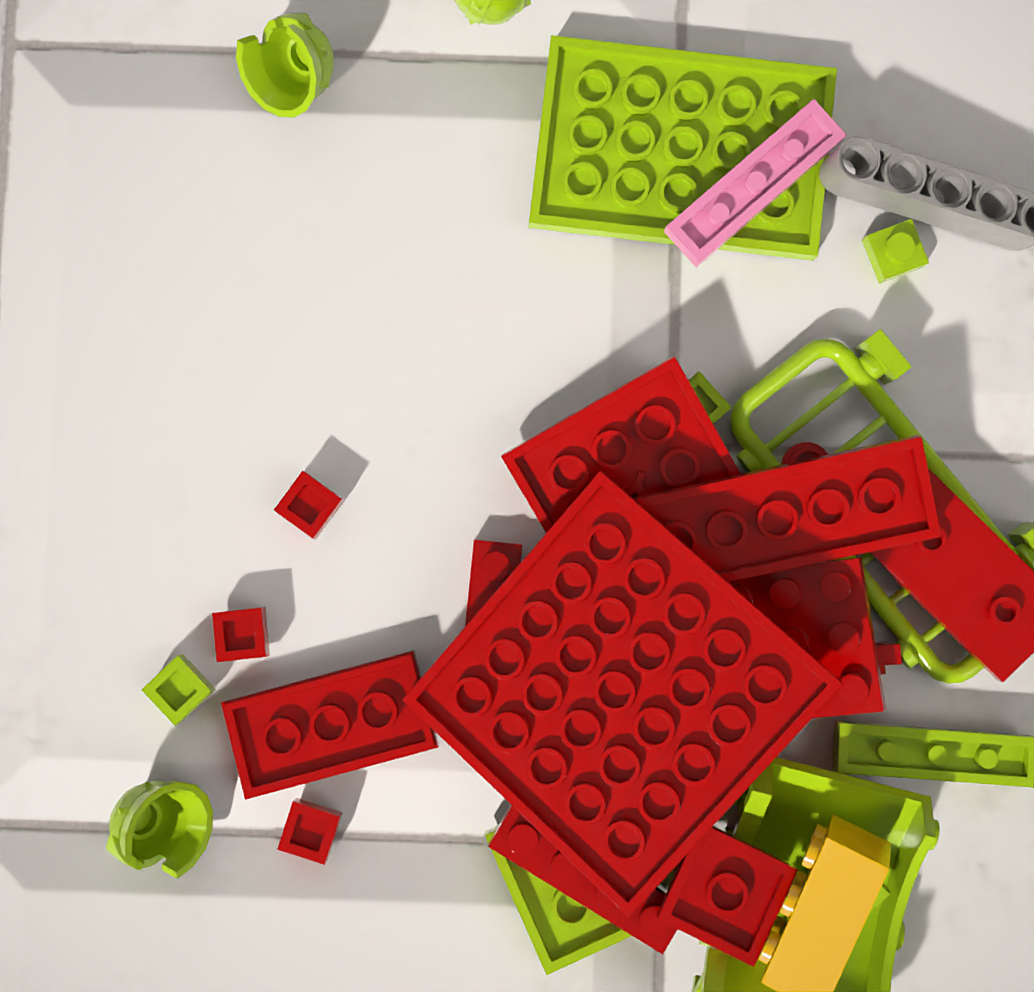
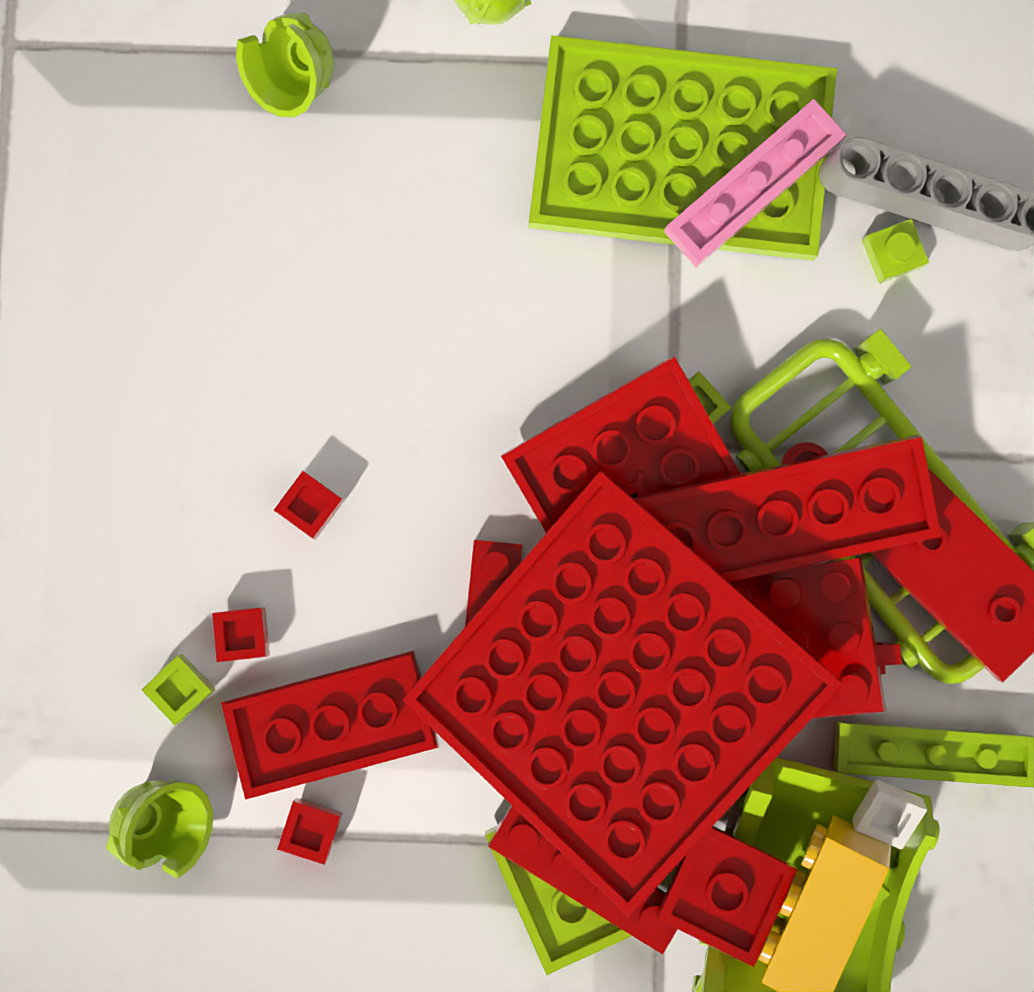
(889, 814): none -> white plate

